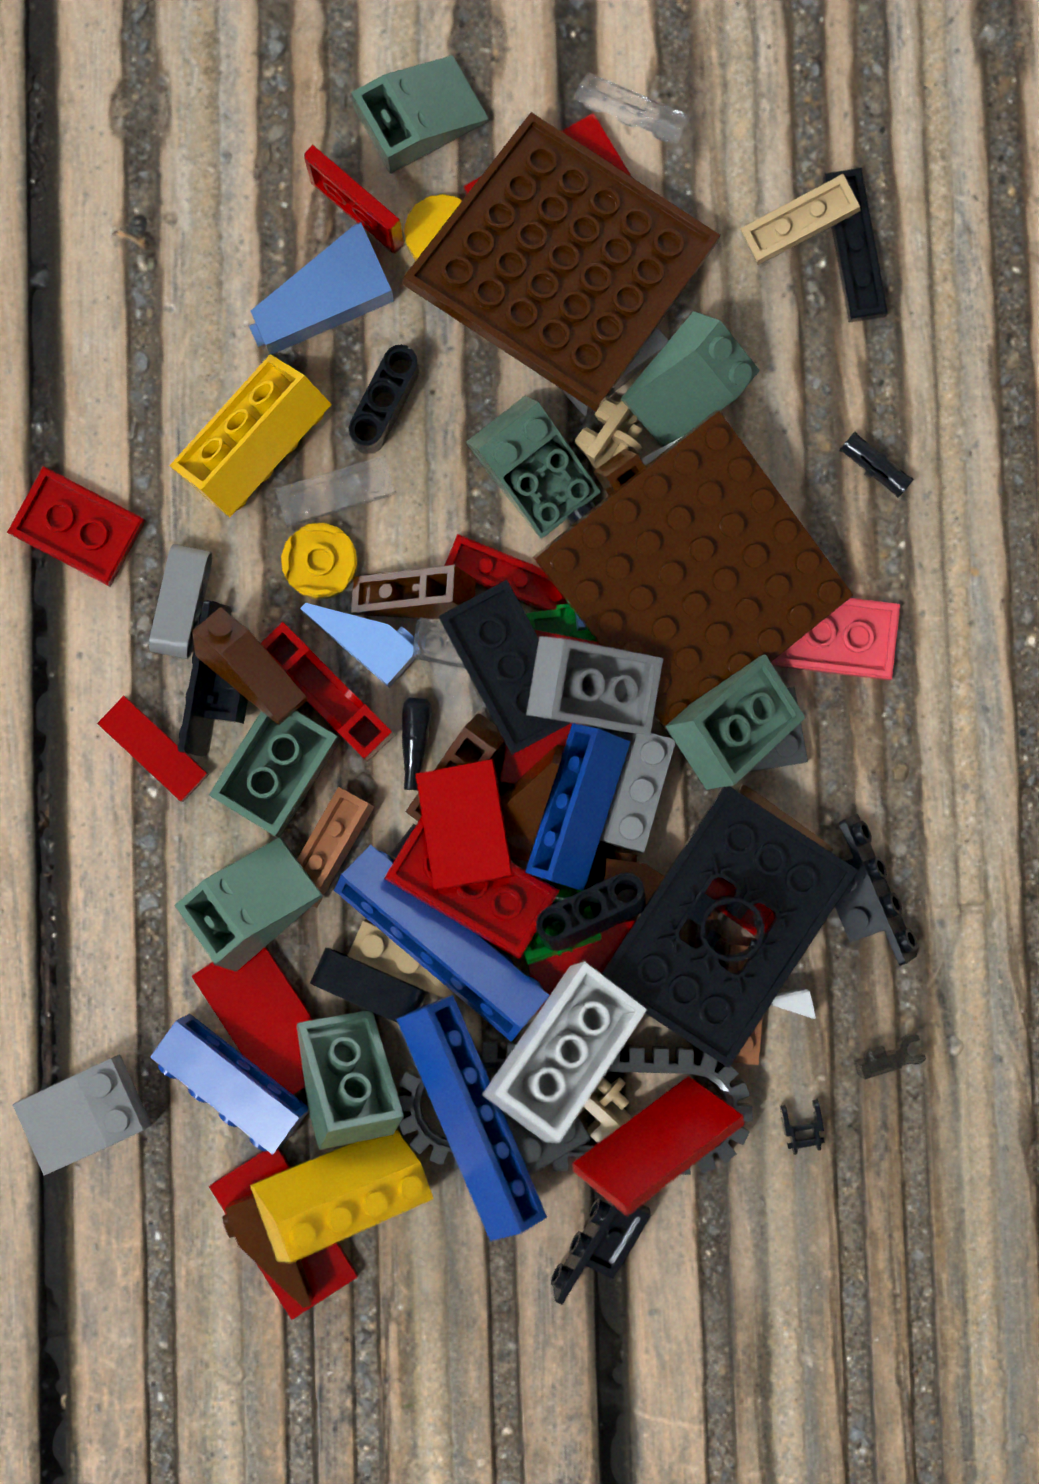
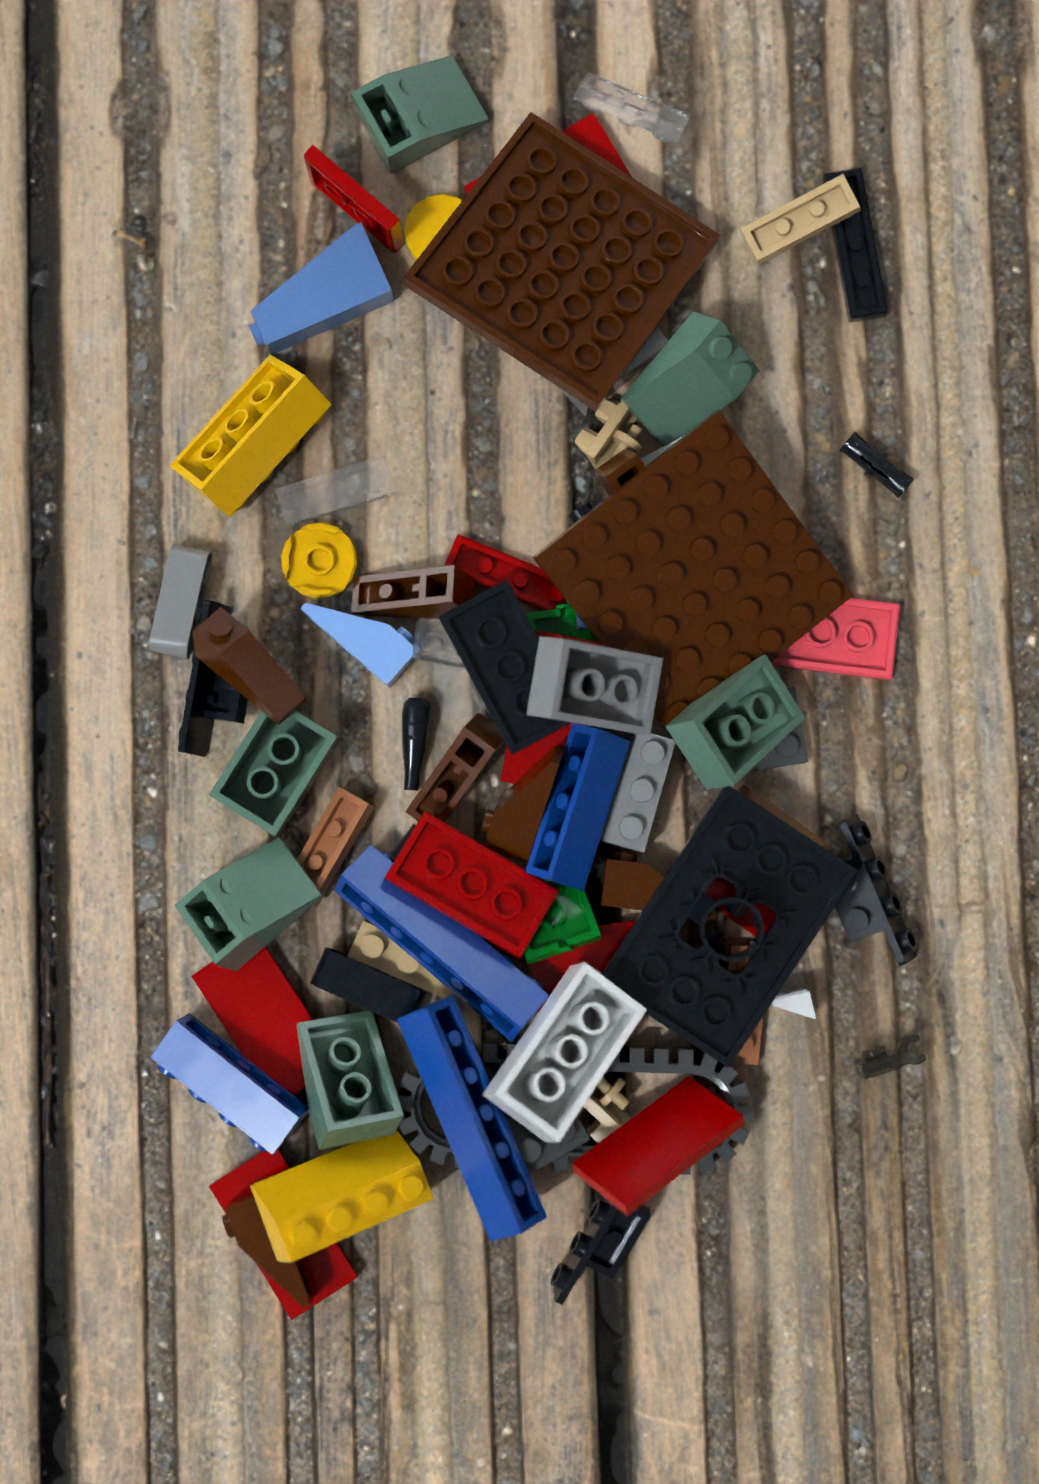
(76, 526): red tile -> none
(82, 1115): light grey slope -> none
(152, 748): red tile -> none
(327, 693): red arch -> none
(384, 381): black beam -> none
(464, 825): red tile -> none
(533, 465): sand green slope -> none
(603, 895): black beam -> none
(816, 1126): black piece -> none

